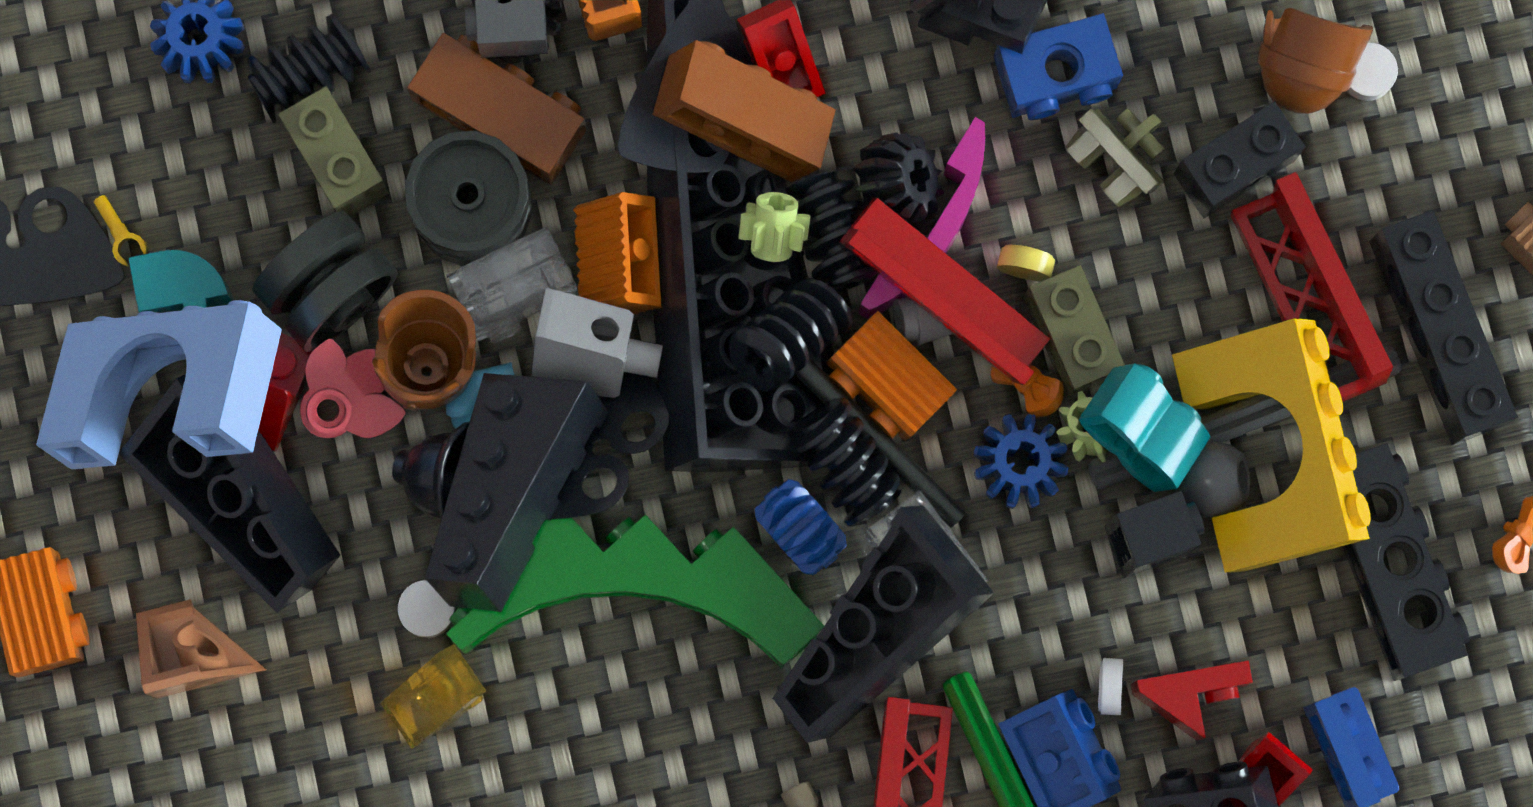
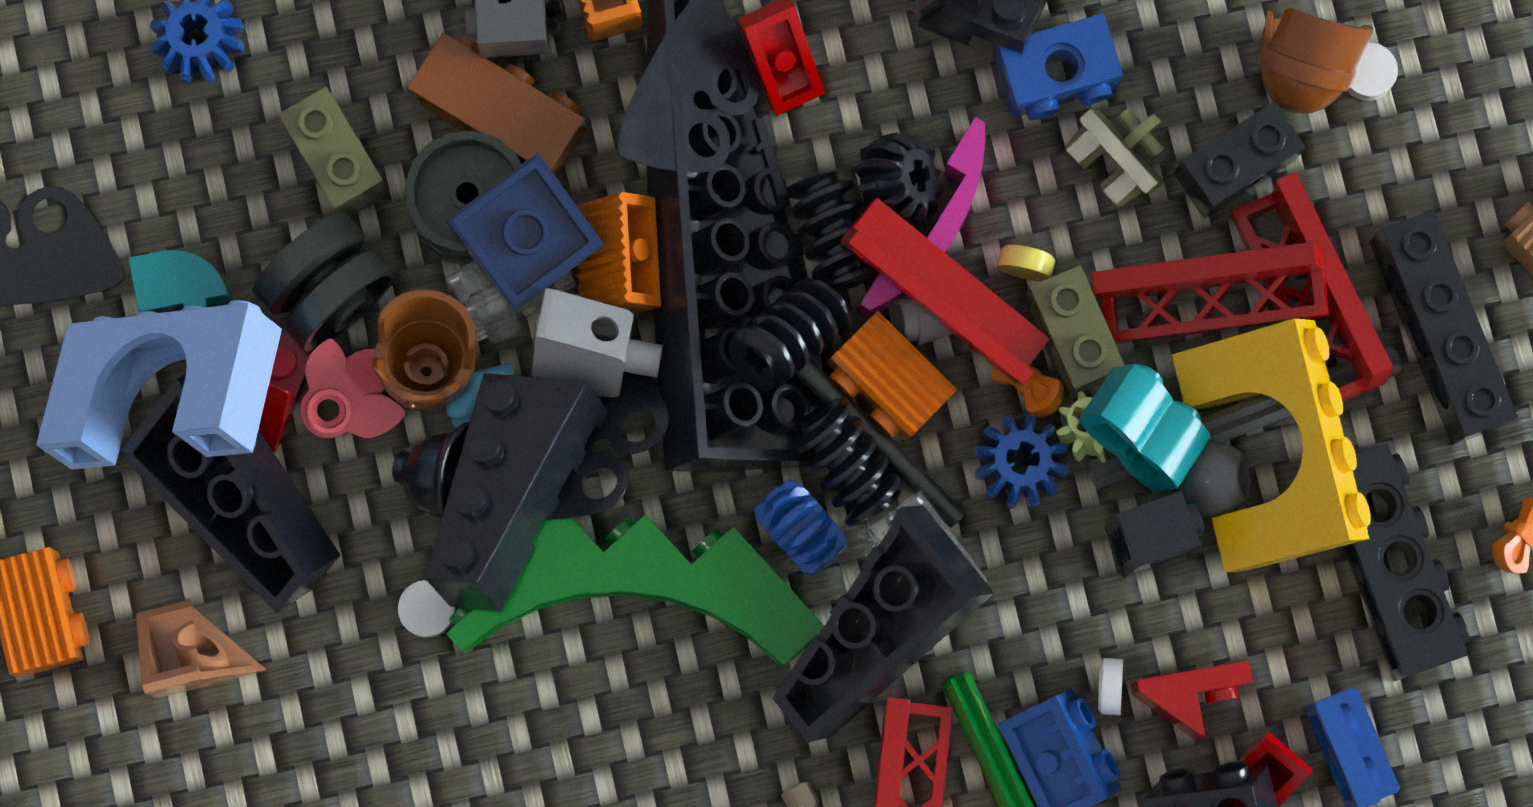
(117, 229): yellow hand -> none
(305, 65): black piece -> none
(434, 697): clear yellow slope -> none
(524, 232): none -> dark blue tile
(744, 110): dark orange brick -> none
(774, 226): yellowish green gear -> none
(1211, 272): none -> red fence

